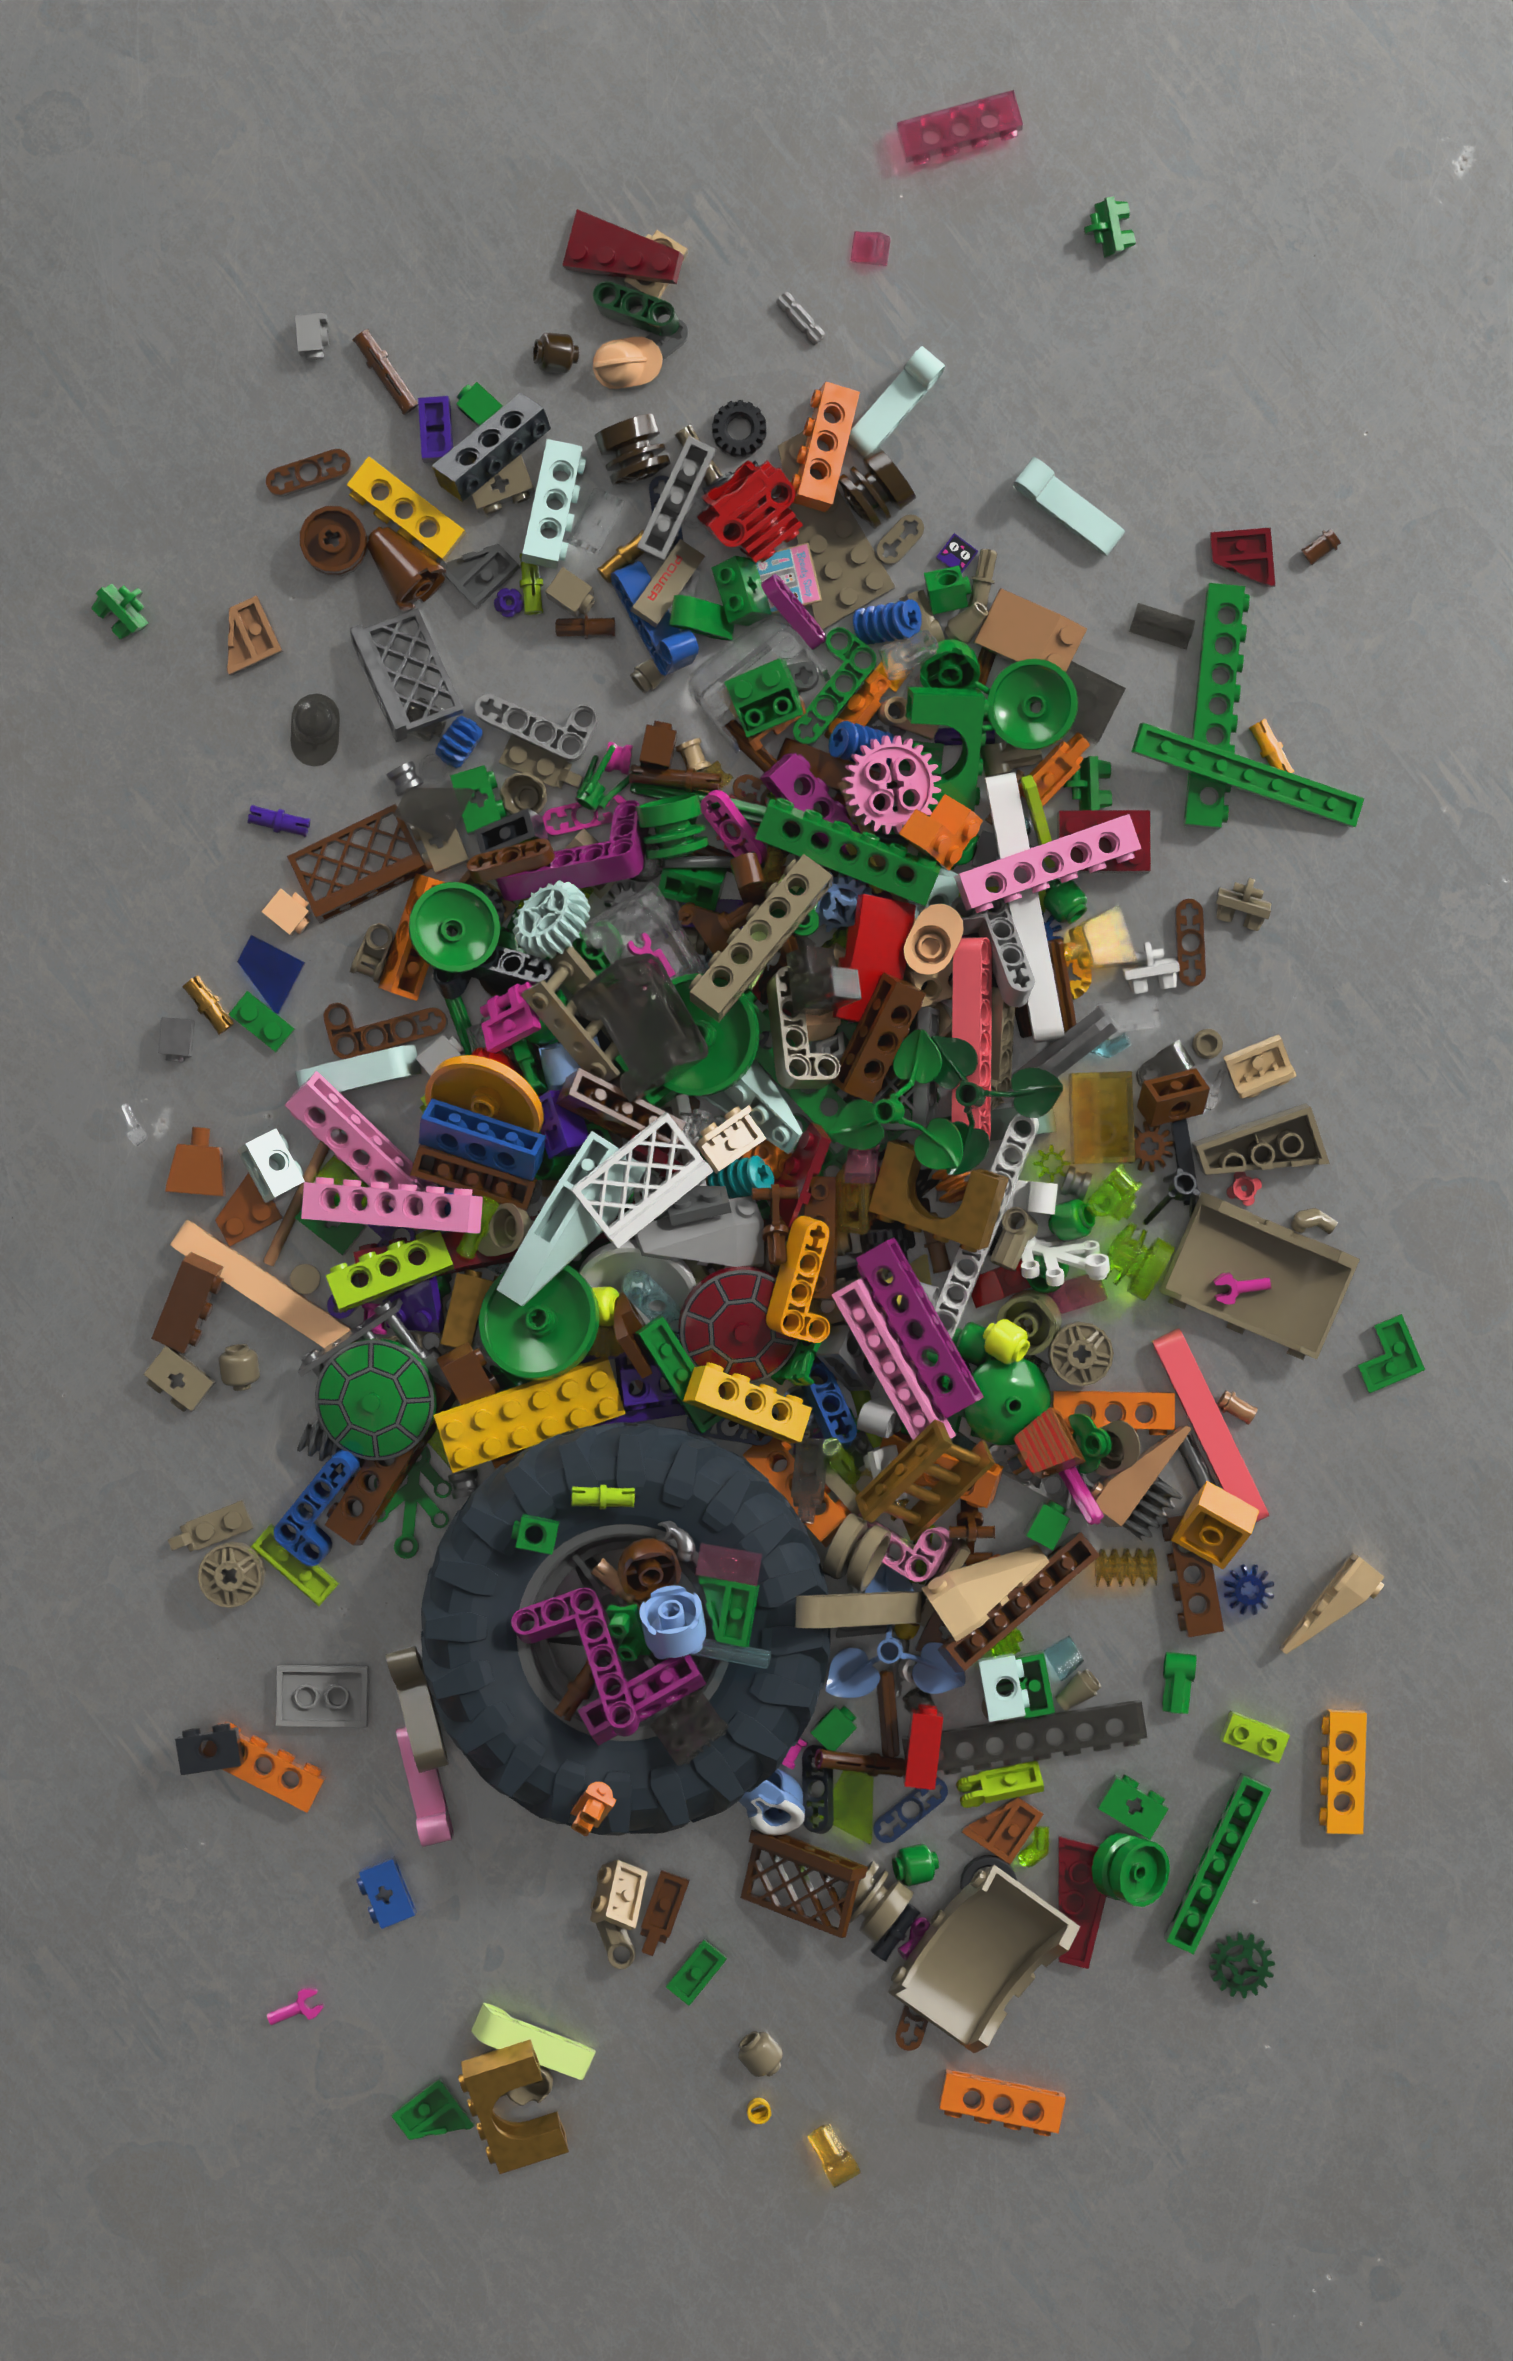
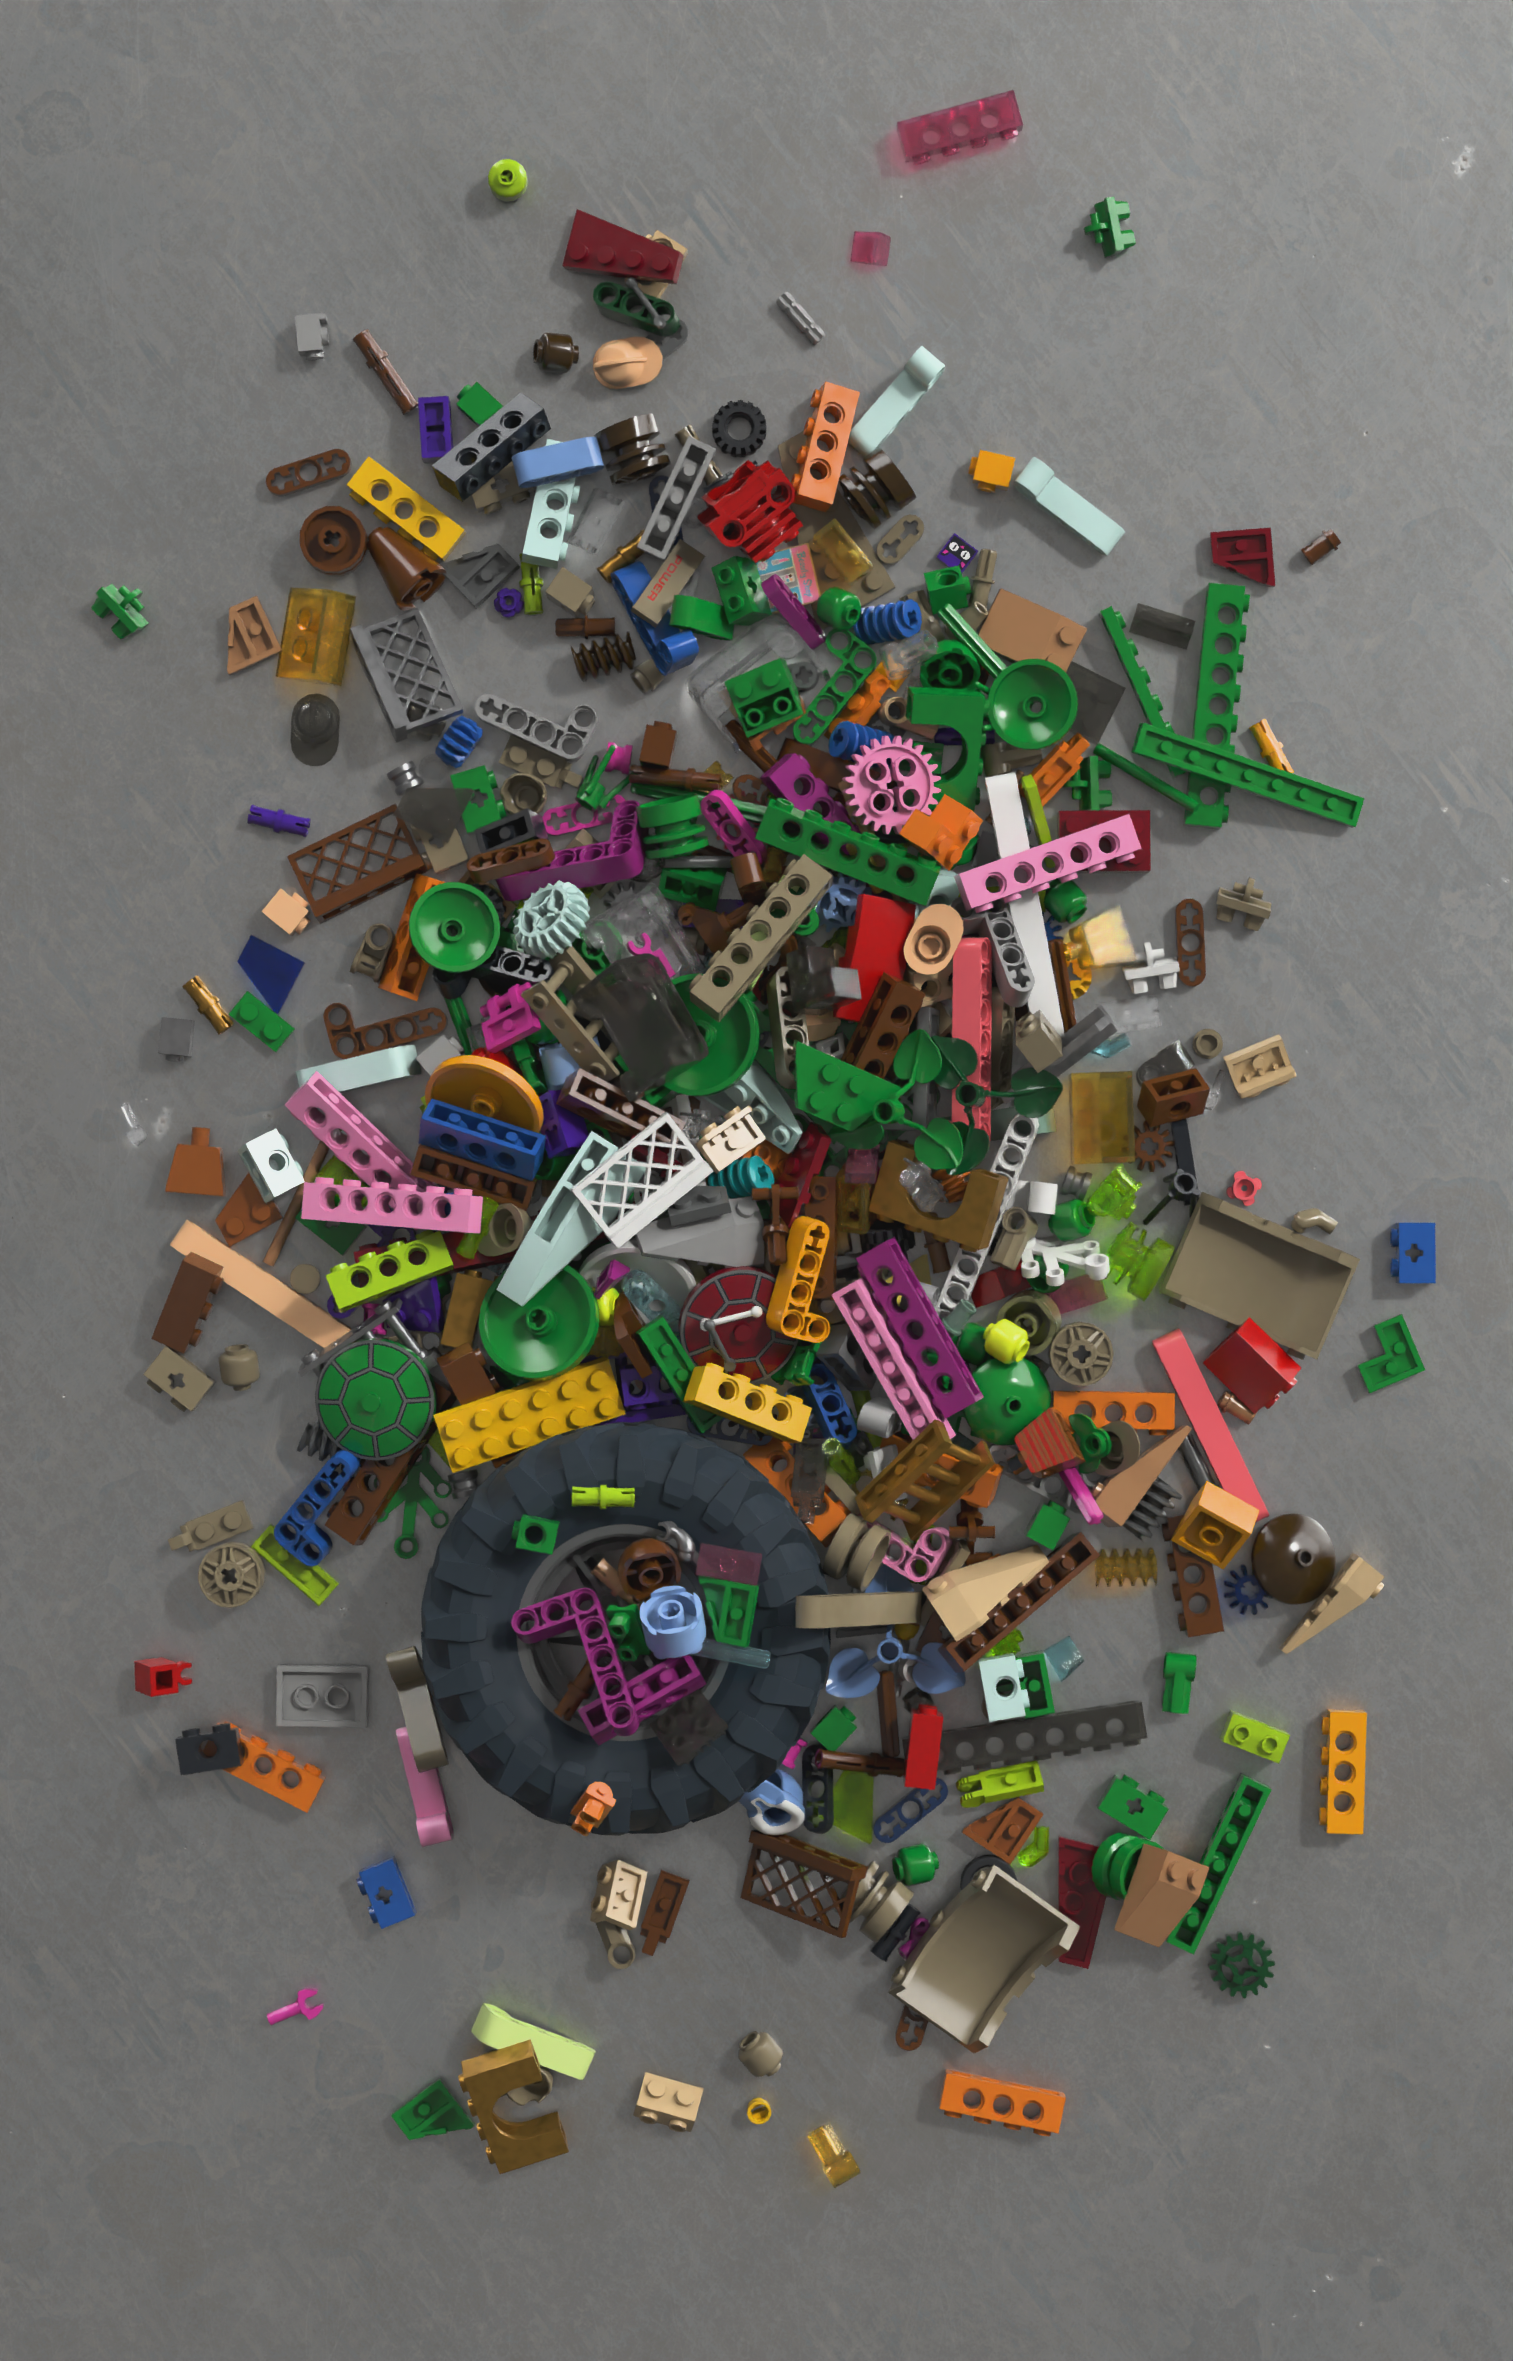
(159, 1676): none -> red brick
(316, 636): none -> clear yellow slope
(511, 189): none -> lime head
(557, 462): none -> medium blue beam
(604, 657): none -> dark brown piece
(610, 1277): none -> magenta slope
(659, 320): none -> dark grey hinge
(668, 2103): none -> tan bracket
(693, 755): tan bush -> none
(696, 1972): green plate -> none
(729, 1363): none -> dark grey hinge
(756, 1312): none -> white hinge
(835, 1088): none -> green wing
(838, 608): none -> green head
(842, 552): none -> clear yellow brick
(921, 1186): none -> clear hinge
(958, 1318): none -> sand green axle
(971, 639): none -> green axle
(991, 471): none -> light orange brick
(1038, 1040): none -> dark tan brick
(1057, 1170): clear neon green gear -> none
(1079, 1689): dark tan cone -> none
(1137, 676): none -> green plate
(1146, 778): none -> green bar
(1159, 1894): none -> medium nougat slope
(1238, 1287): dark pink bar -> none
(1253, 1366): none -> red brick
(1267, 1143): dark tan wedge -> none
(1278, 1560): none -> dark brown dish
(1424, 1266): none -> blue brick

